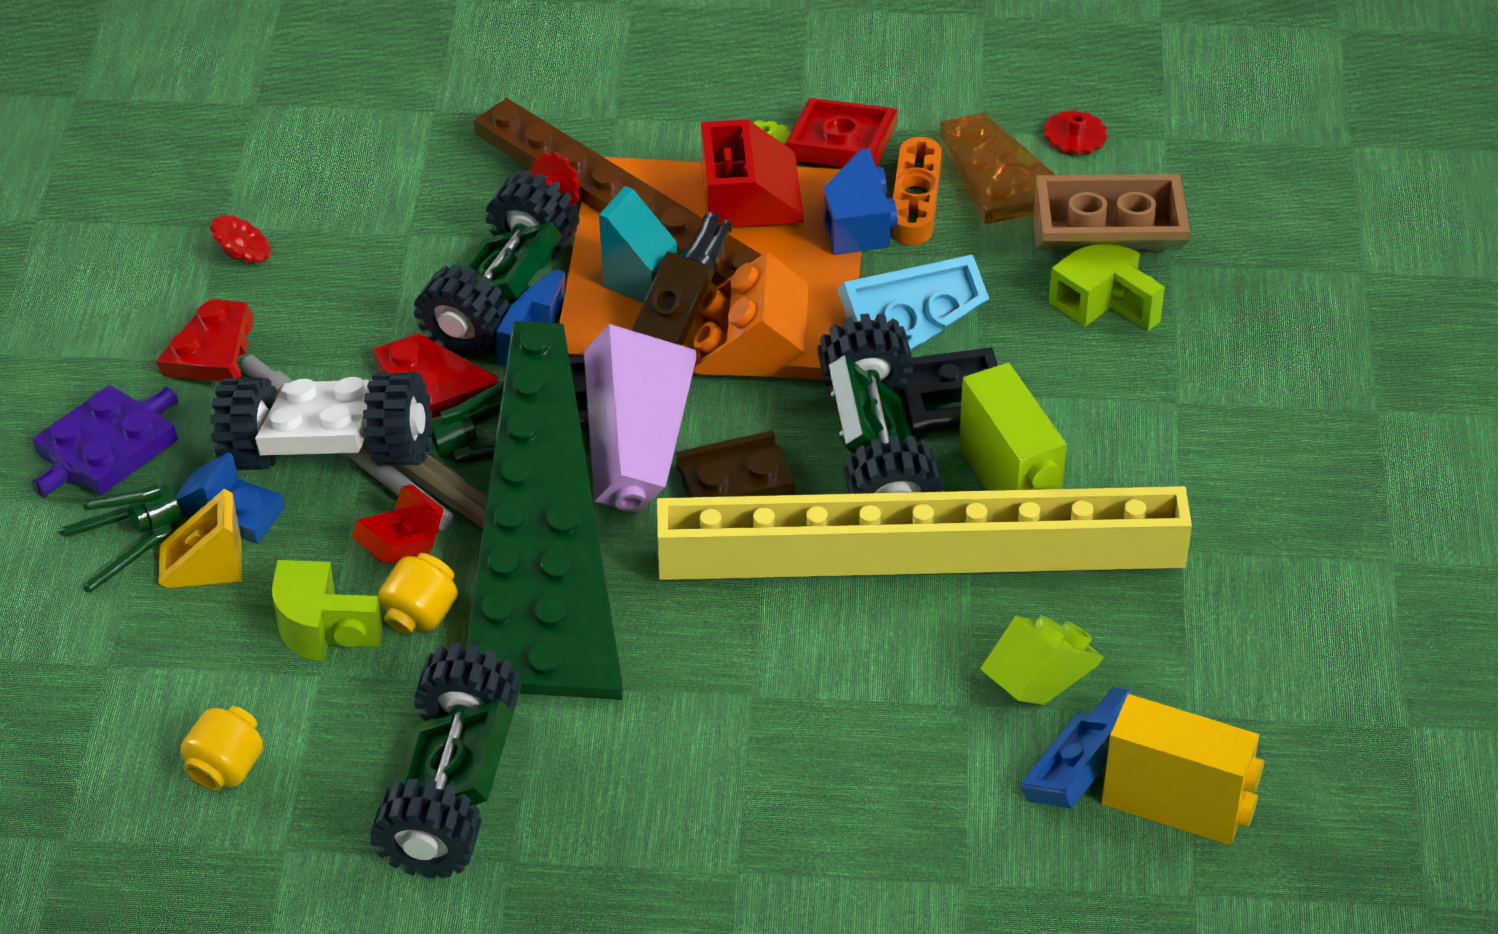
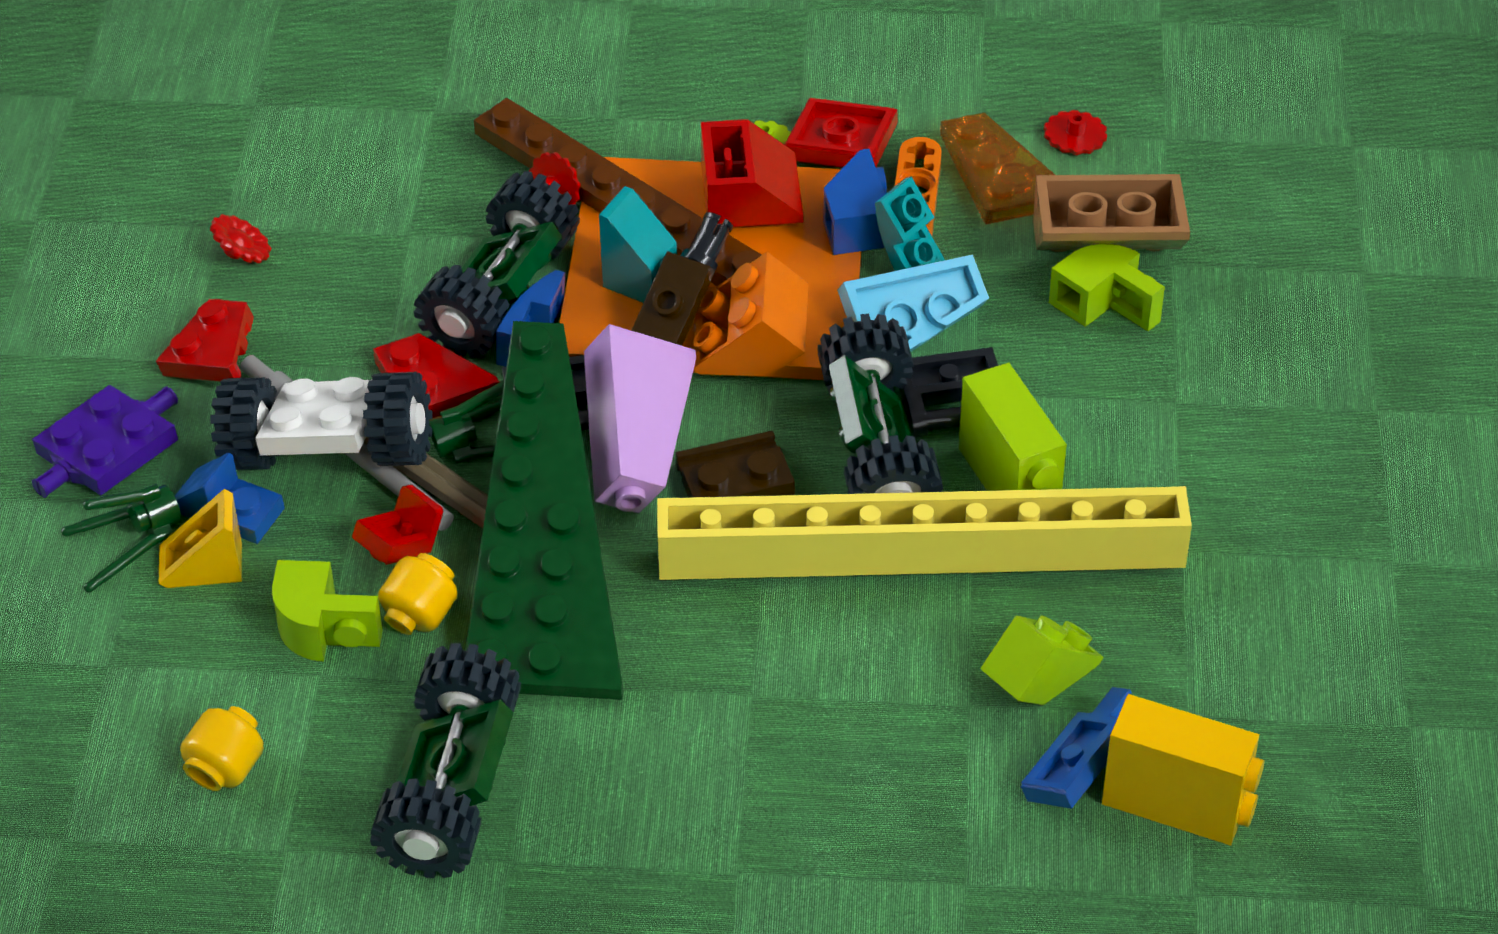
(903, 228): none -> teal slope

